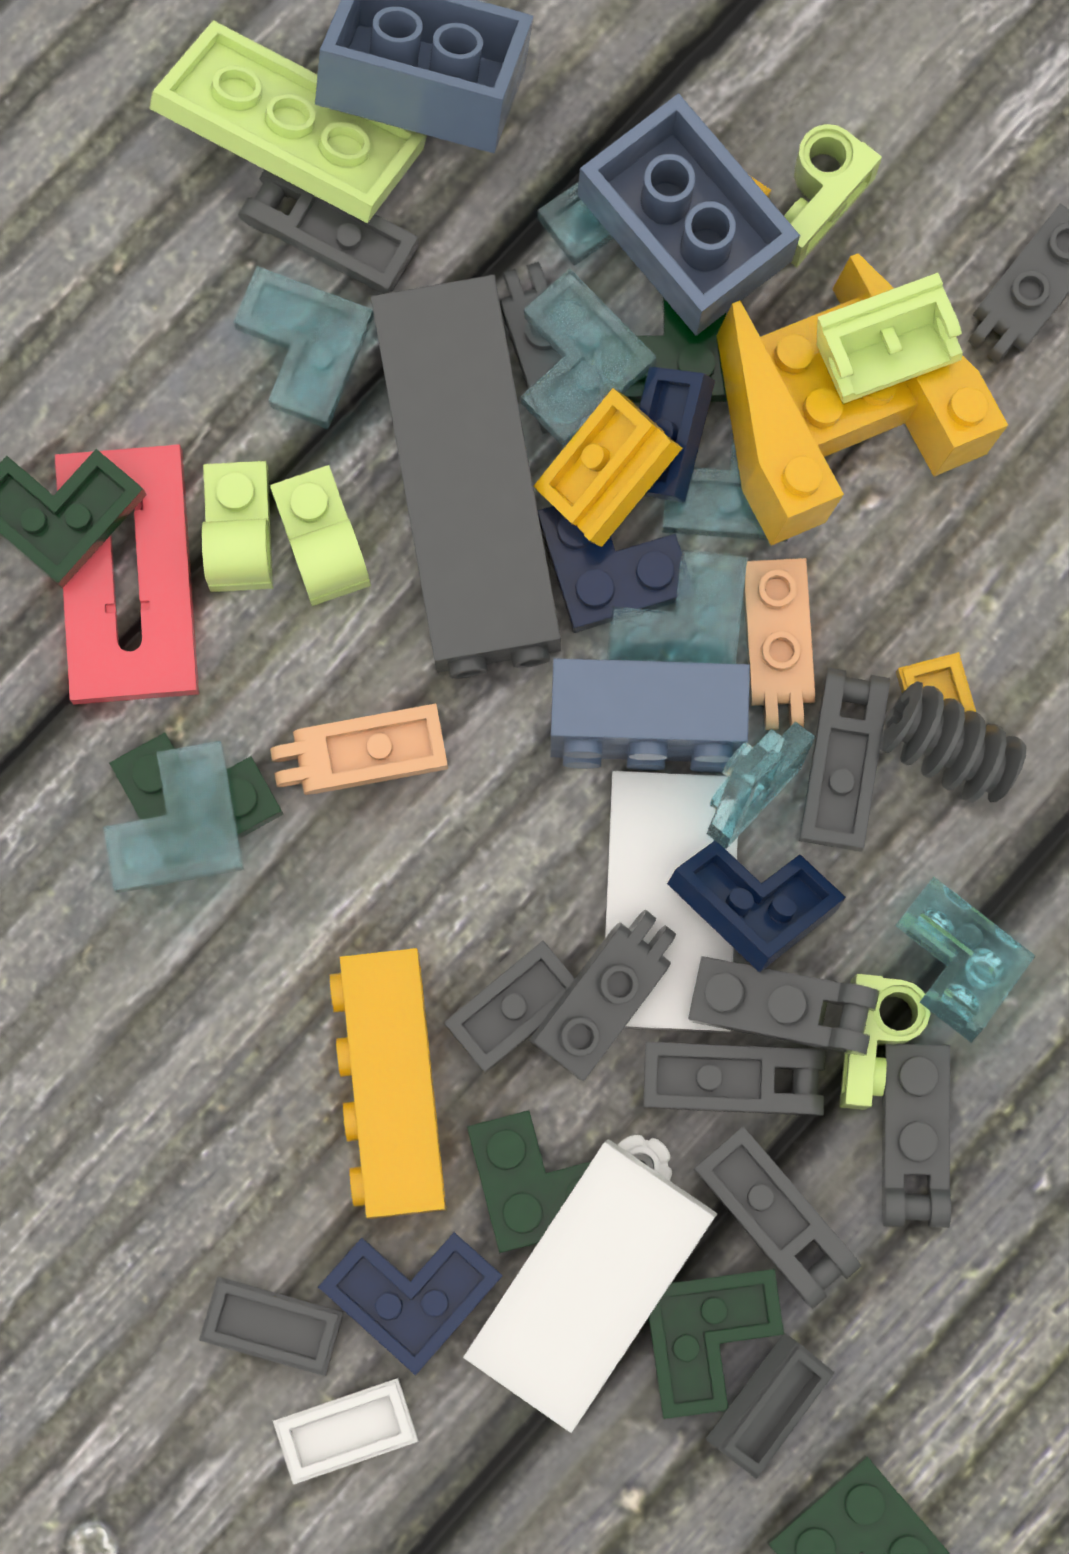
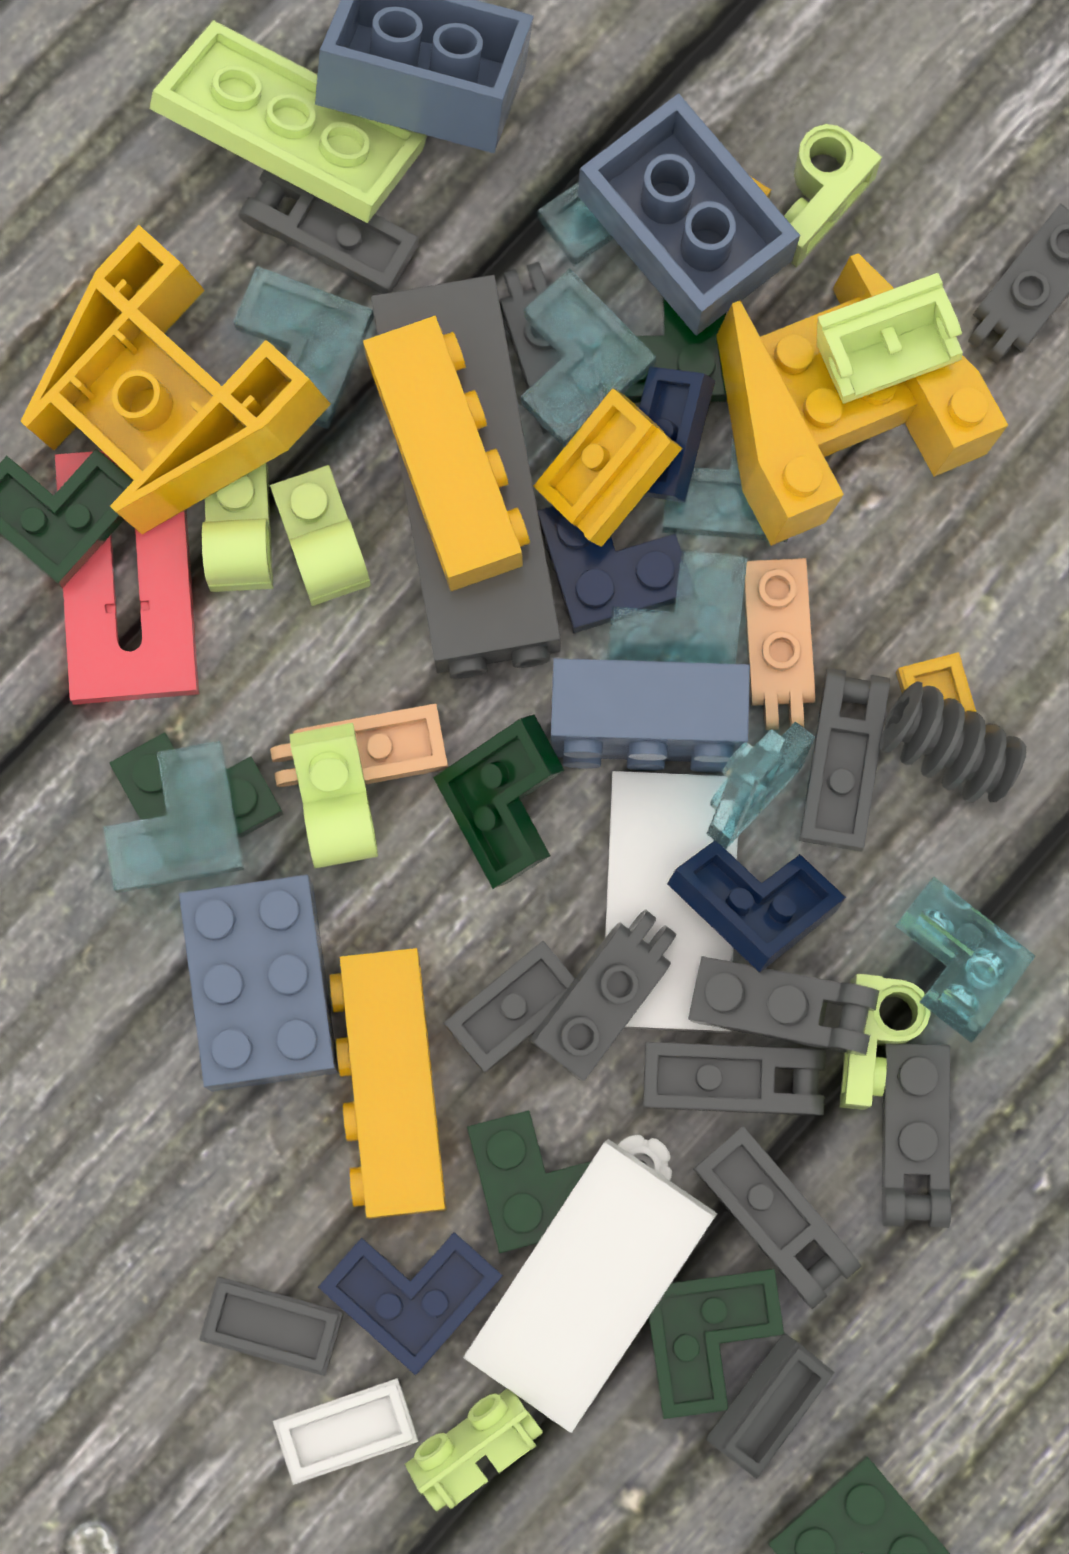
(152, 402): none -> yellow wedge
(258, 983): none -> sand blue brick
(333, 795): none -> yellowish green plate
(444, 453): none -> yellow brick
(446, 1463): none -> yellowish green hinge
(487, 794): none -> dark green plate

